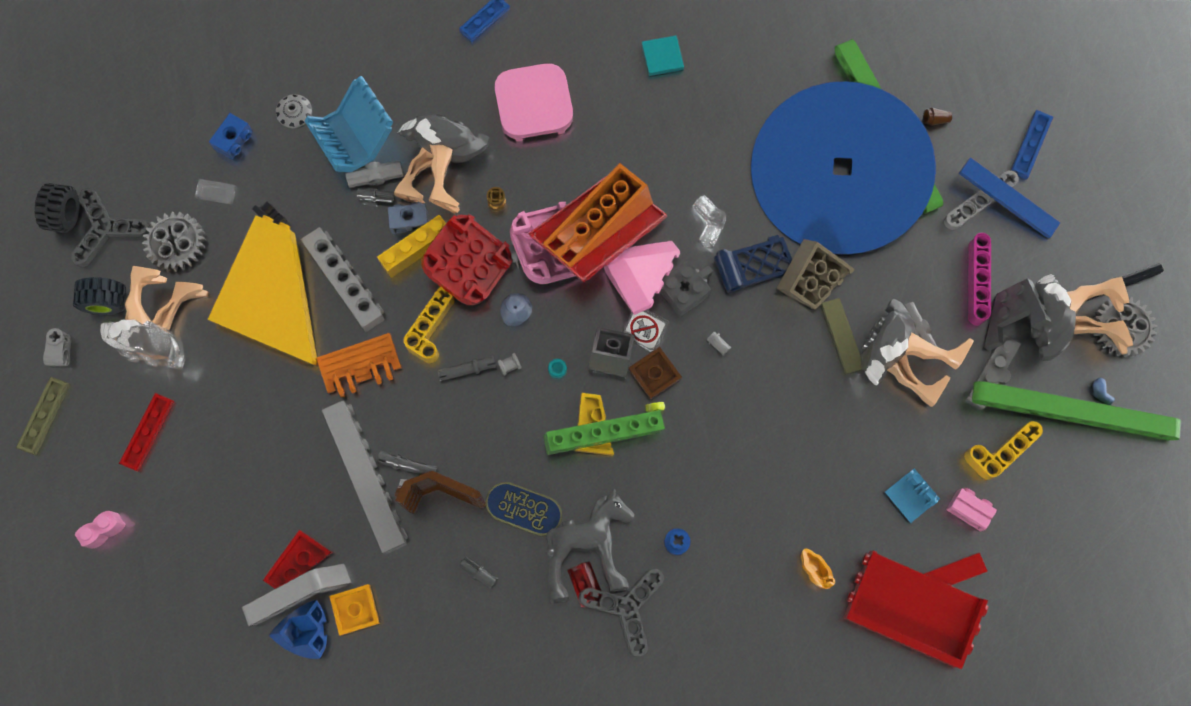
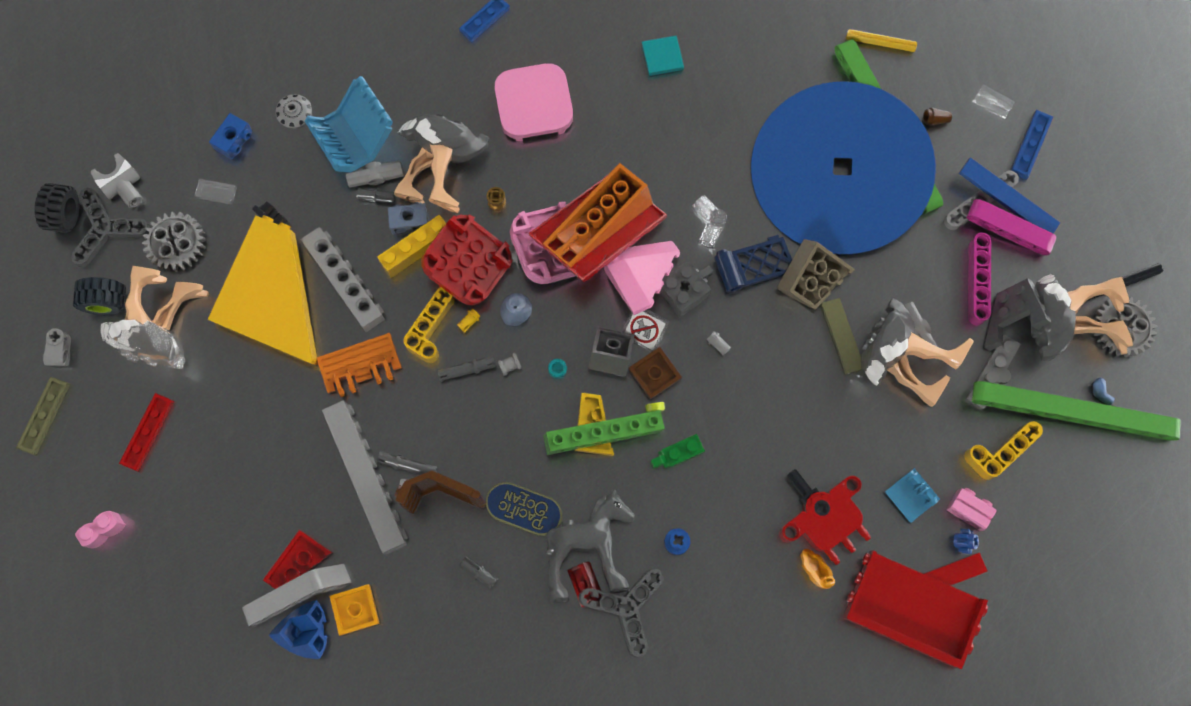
(119, 182): none -> light grey connector
(468, 320): none -> yellow pin
(678, 452): none -> green hinge
(831, 525): none -> red piece
(881, 40): none -> yellow axle
(966, 541): none -> blue gear
(995, 99): none -> clear tile
(1011, 227): none -> dark pink beam

